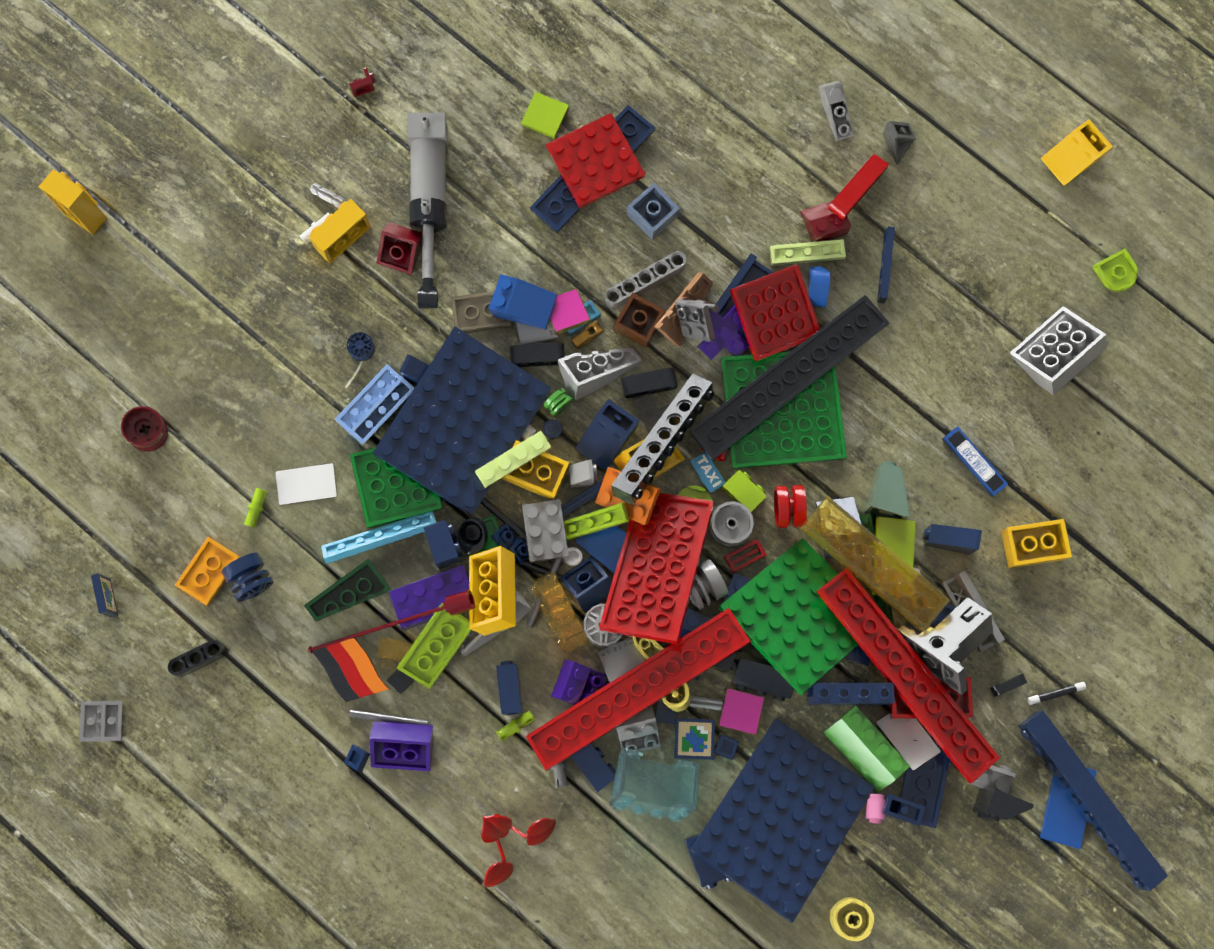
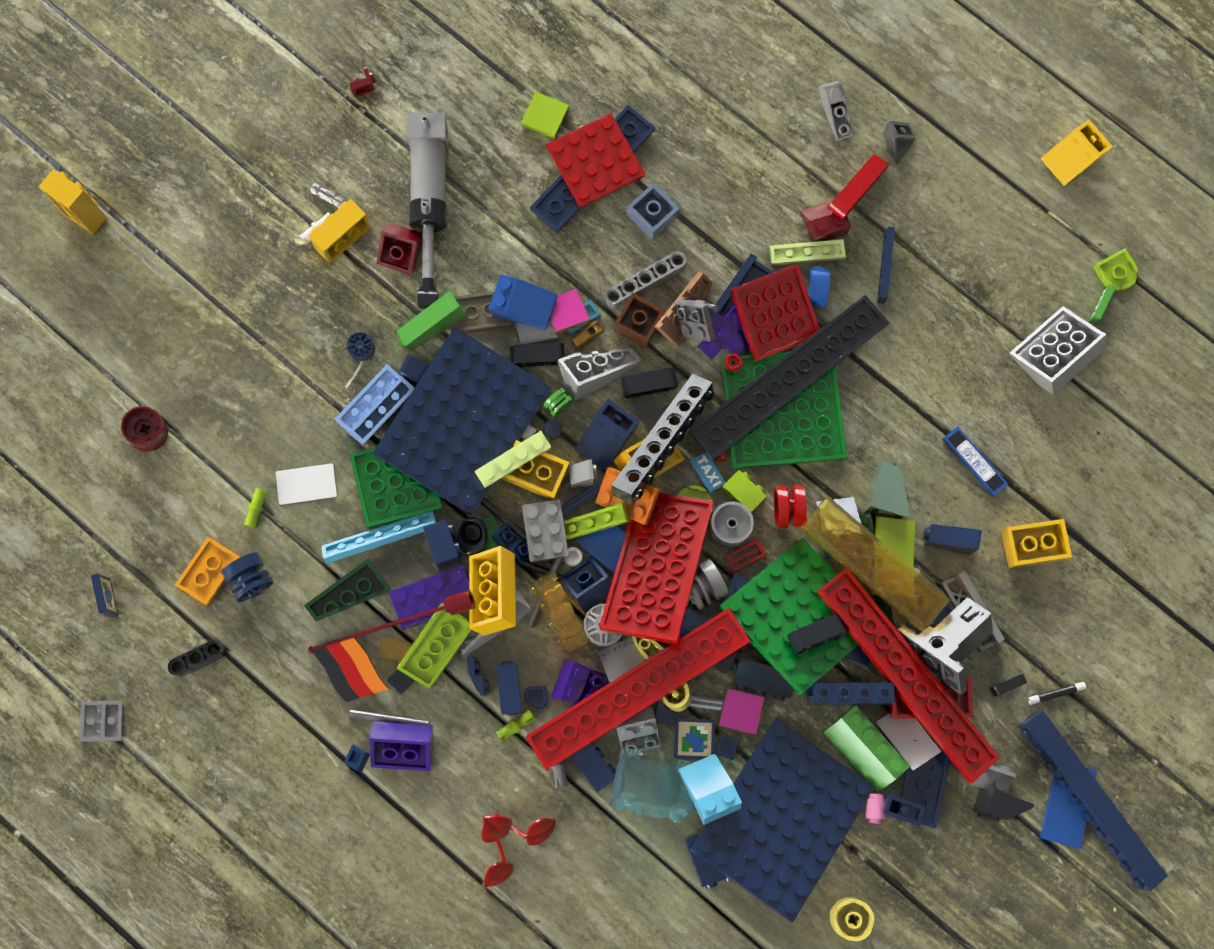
(431, 321): none -> bright green slope
(479, 682): none -> dark blue slope
(537, 696): none -> dark blue tile
(710, 789): none -> medium azure slope
(733, 367): none -> red plate
(817, 634): none -> black beam
(1102, 304): none -> bright green tile

